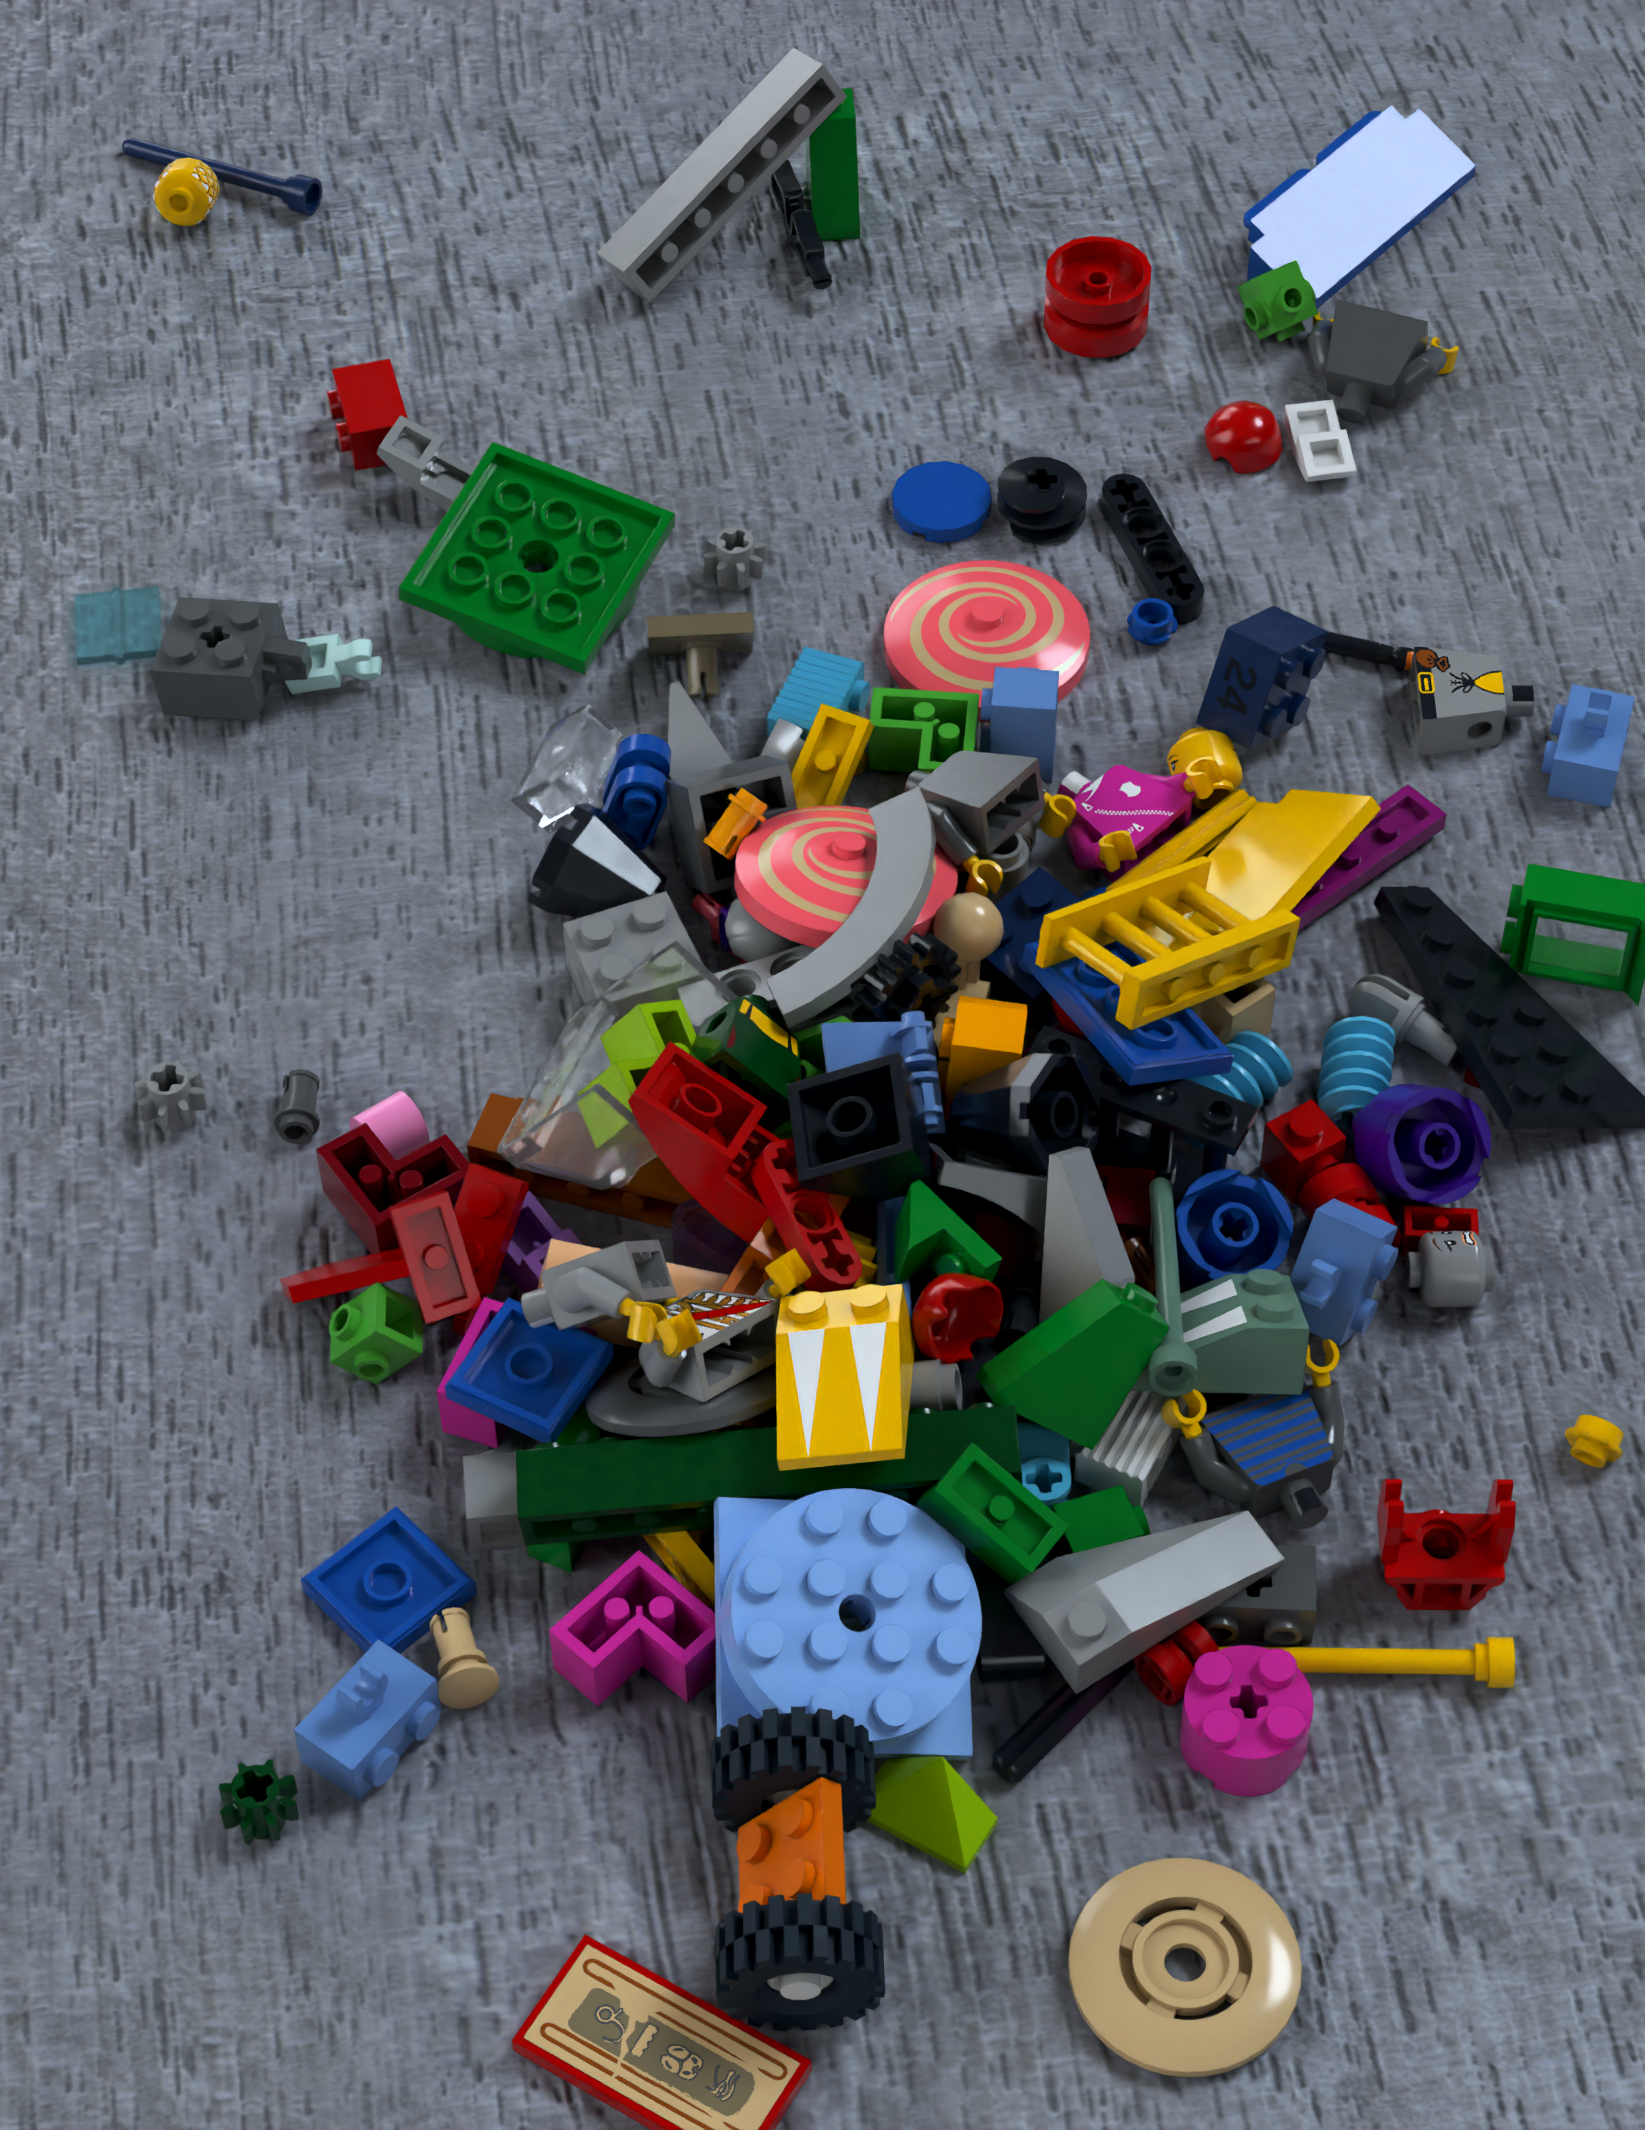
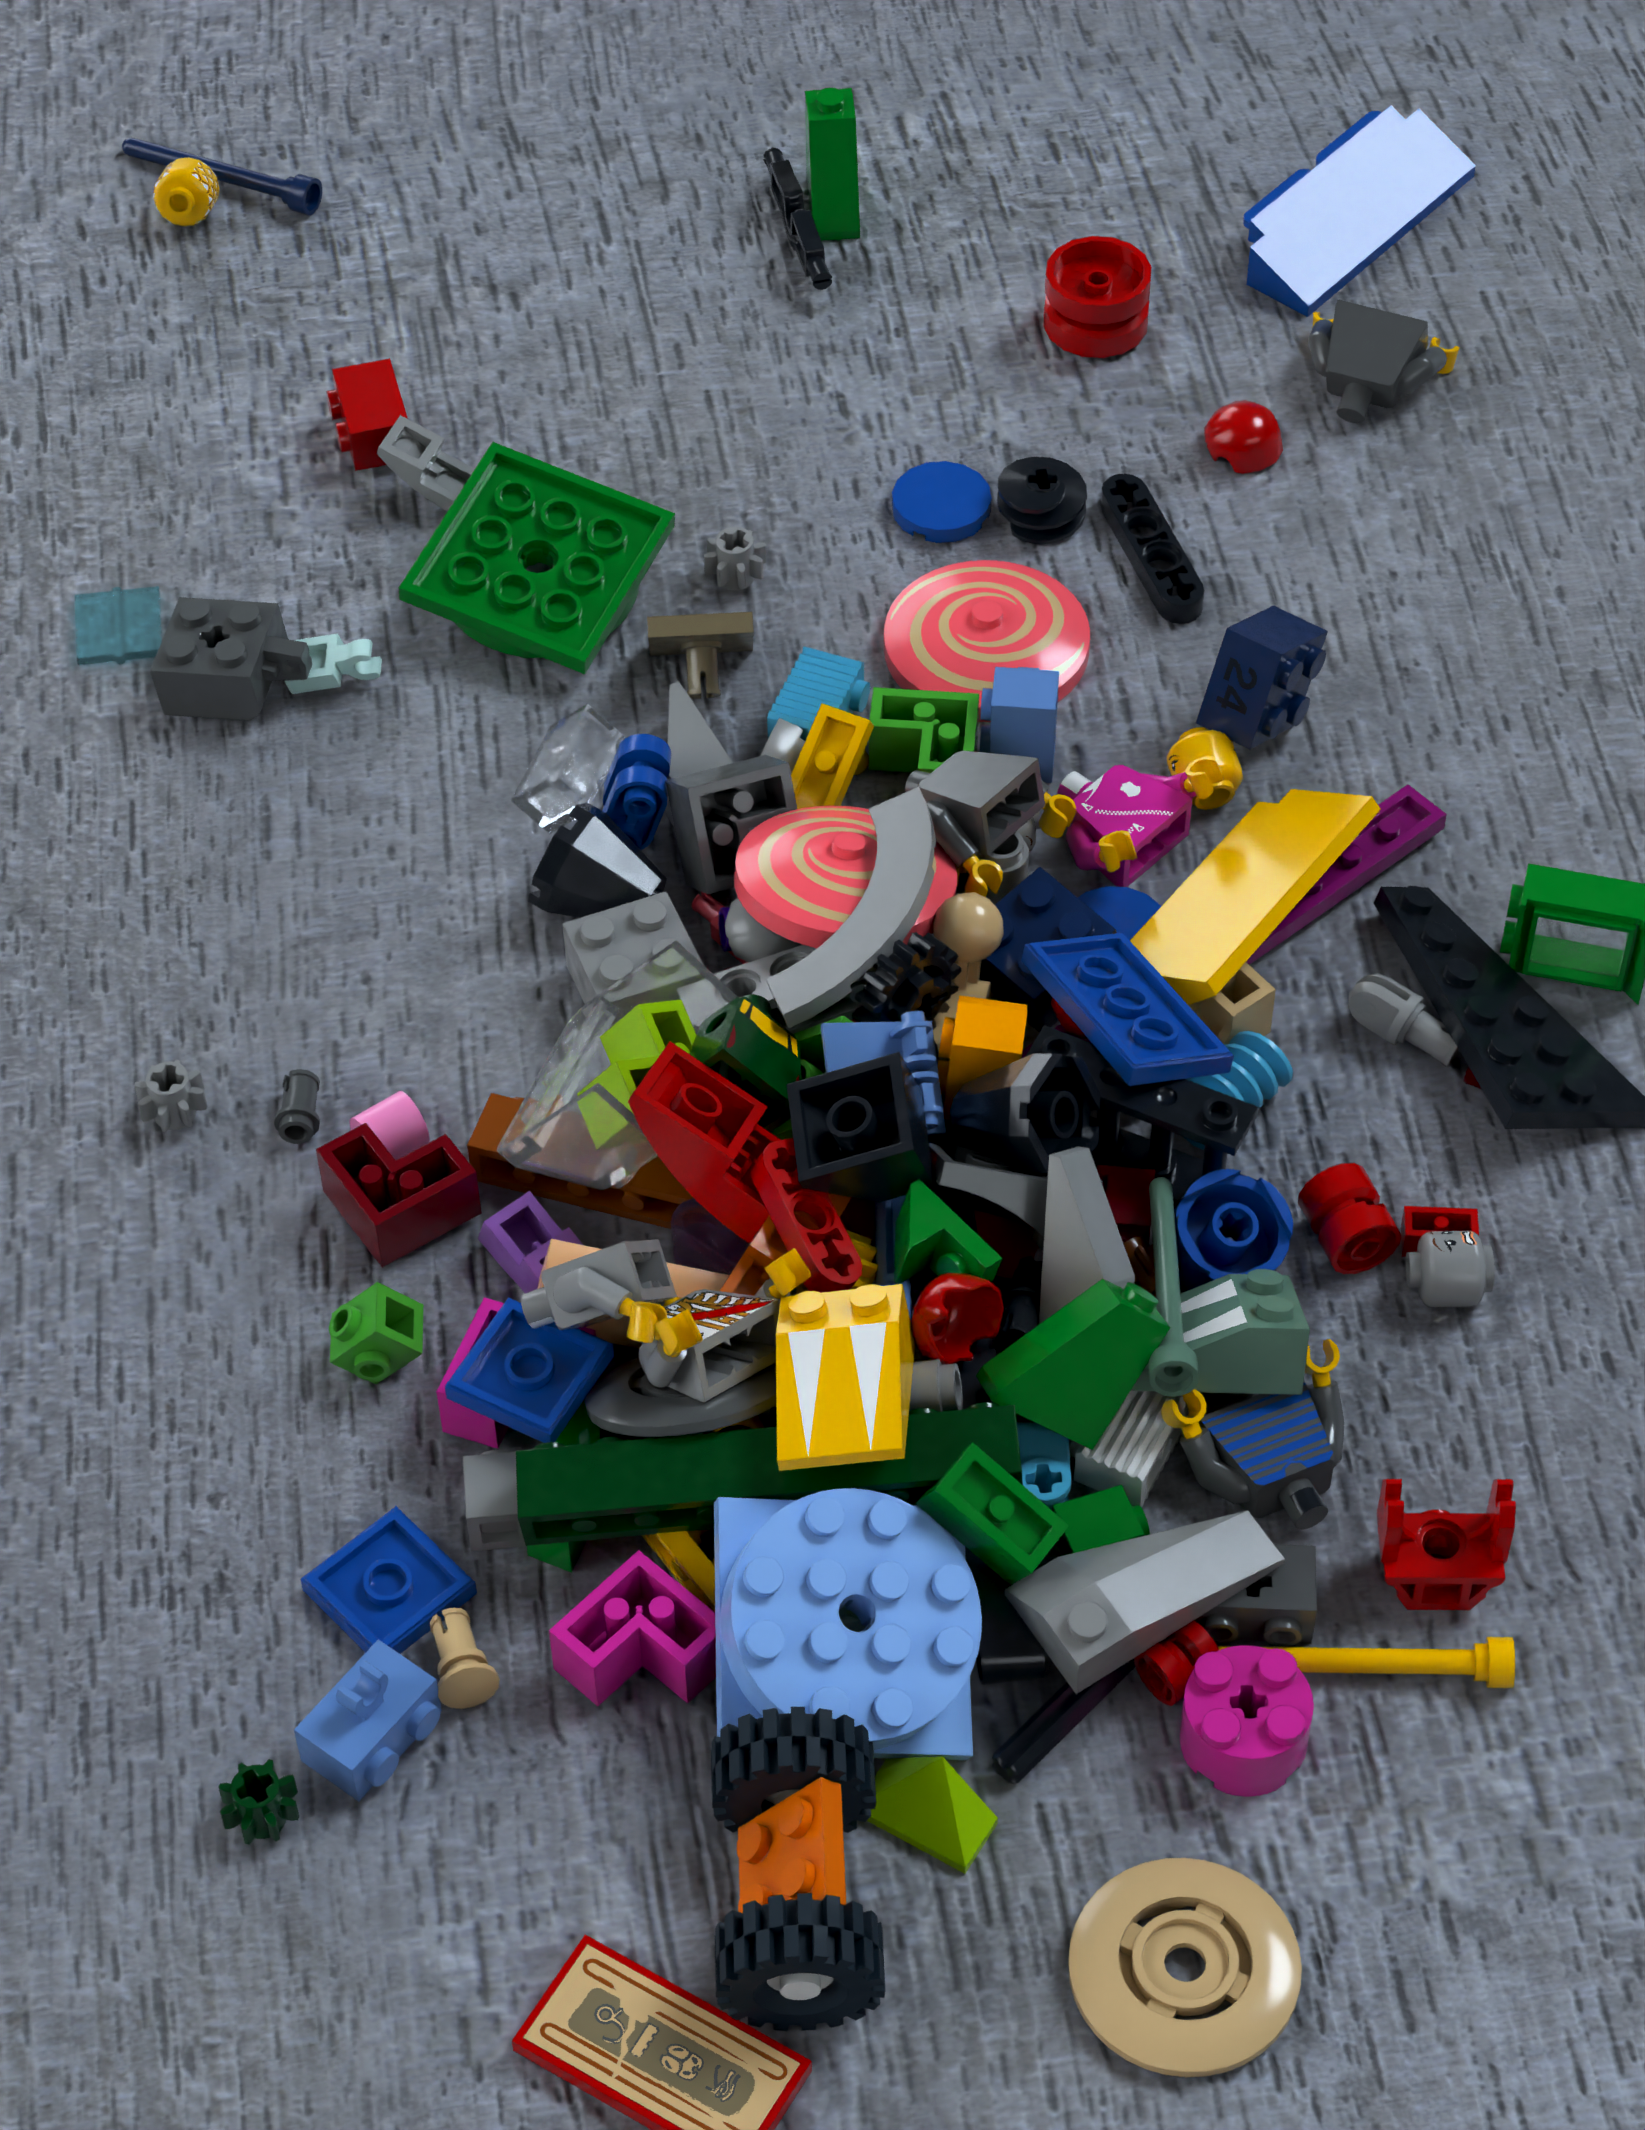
(428, 1254): red piece -> none
(486, 1218): red hinge -> none
(722, 174): light grey brick -> none
(736, 823): light orange pin -> none
(1152, 622): blue plate -> none
(1169, 977): yellow fence -> none
(1194, 839): yellow axle -> none
(1278, 302): bright green brick -> none
(1300, 1147): red brick -> none
(1318, 442): white slope -> none
(1340, 1269): medium blue brick -> none
(1354, 1068): medium azure piece -> none
(1368, 650): black piece -> none
(1422, 1143): dark purple brick -> none
(1461, 700): light grey torso -> none
(1589, 745): medium blue brick -> none
(1594, 1441): yellow plate -> none

